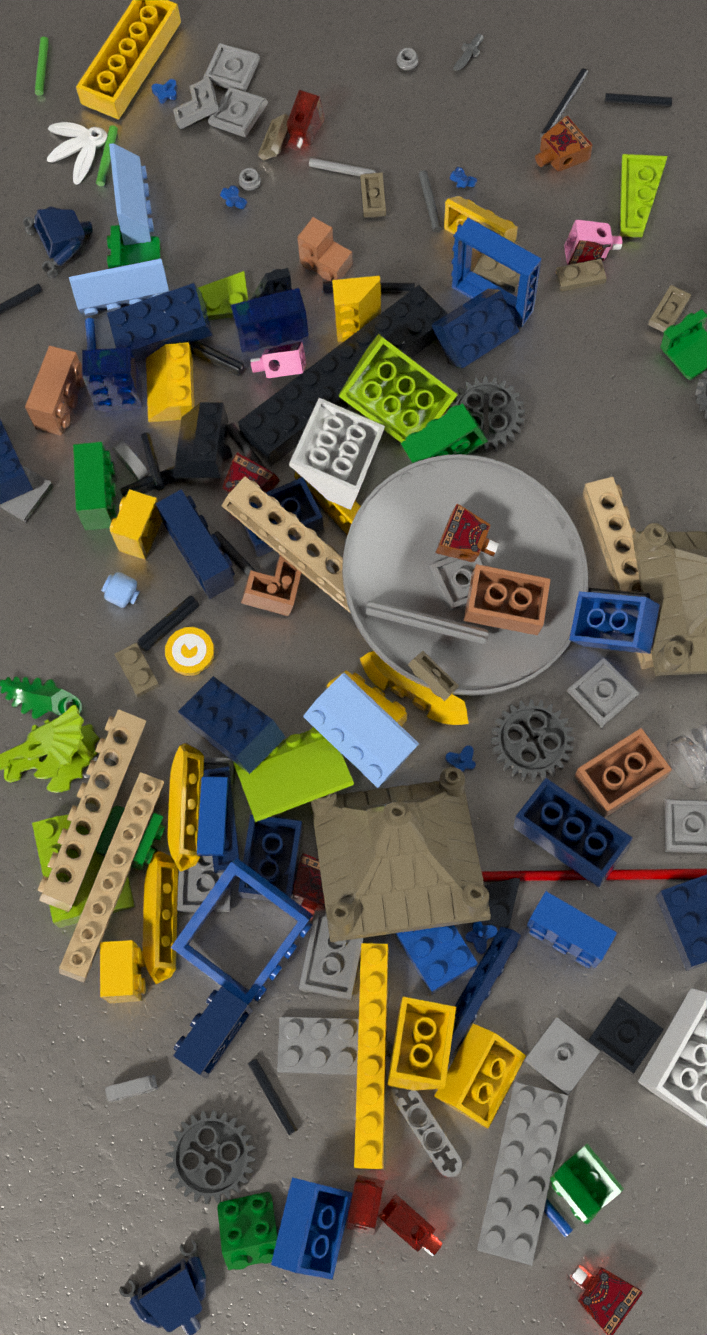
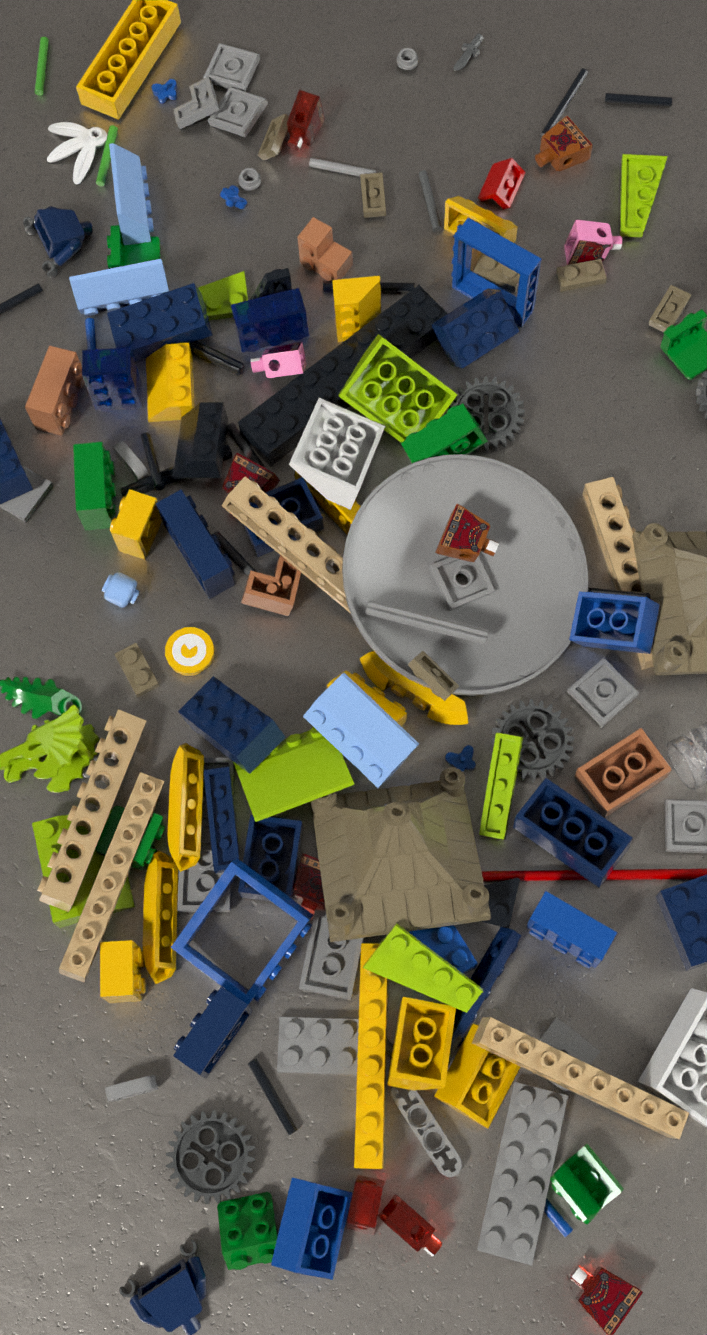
(167, 623): black axle -> none
(212, 816): blue tile -> none
(419, 968): none -> lime wing
(462, 180): blue piece -> none
(480, 935): blue piece -> none
(500, 786): none -> lime plate
(502, 183): none -> red panel
(507, 599): nougat brick -> none
(580, 1077): none -> tan brick
(625, 1035): black plate -> none

